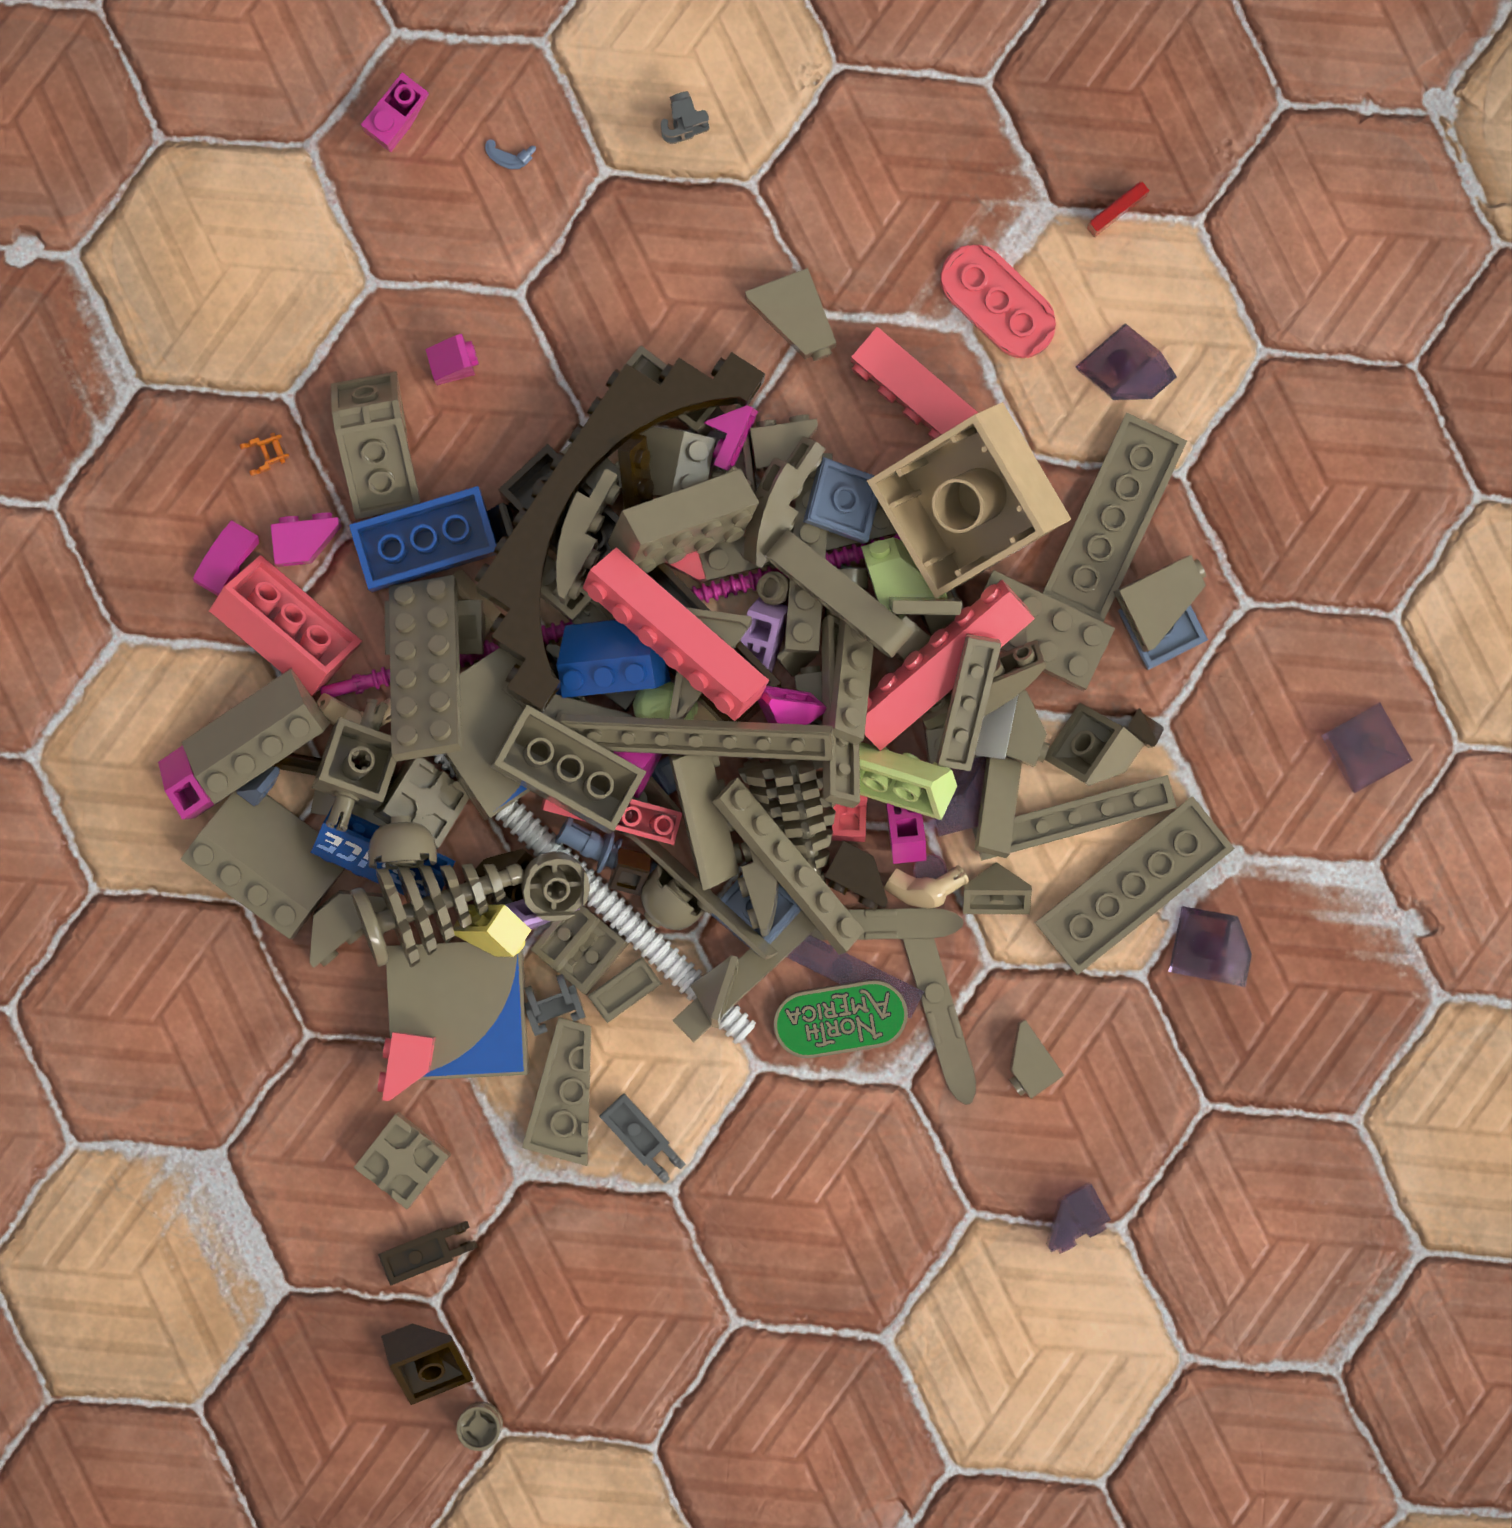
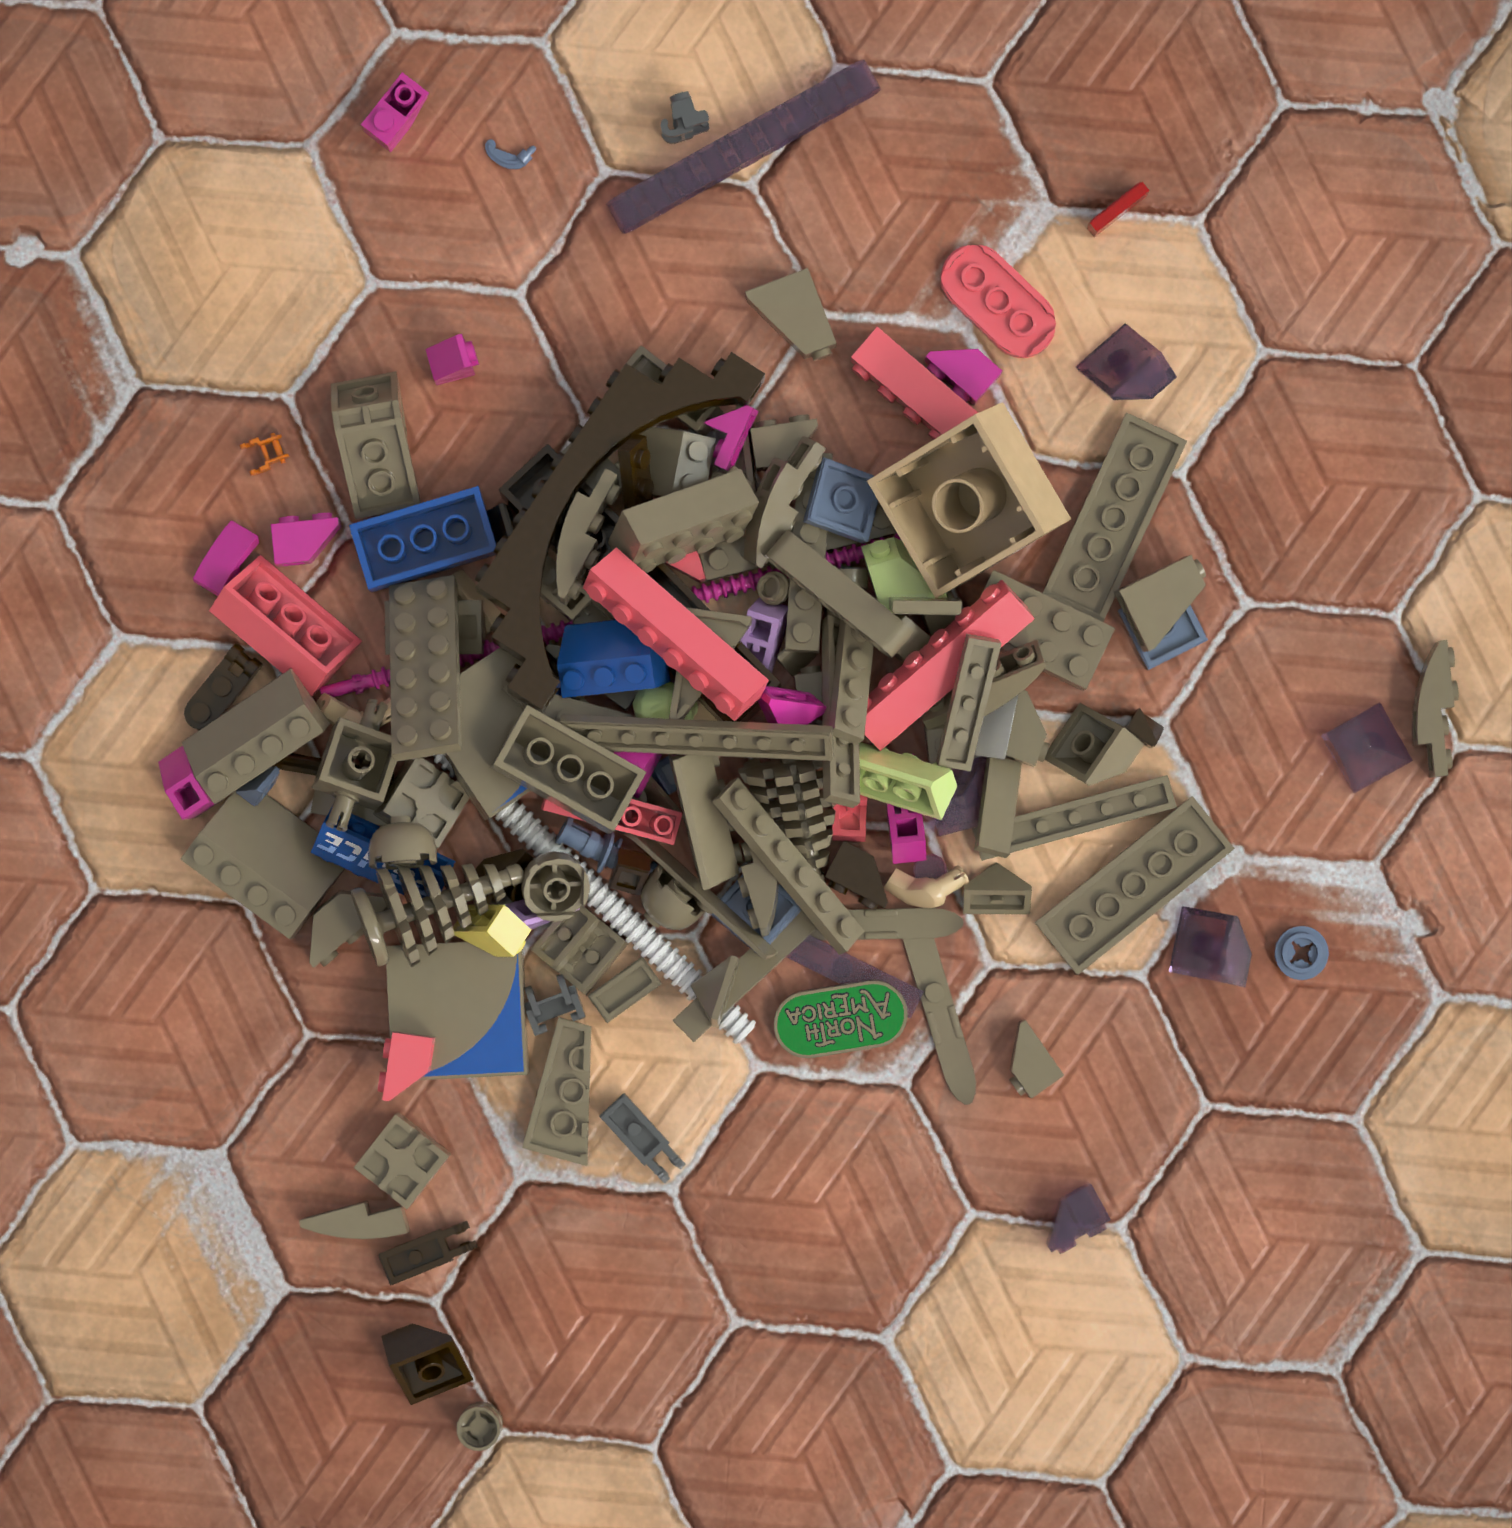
(221, 688): none -> dark brown plate
(358, 1222): none -> dark tan slope
(743, 146): none -> clear purple beam
(965, 370): none -> dark pink slope
(1317, 954): none -> sand blue gear
(1433, 693): none -> dark tan slope

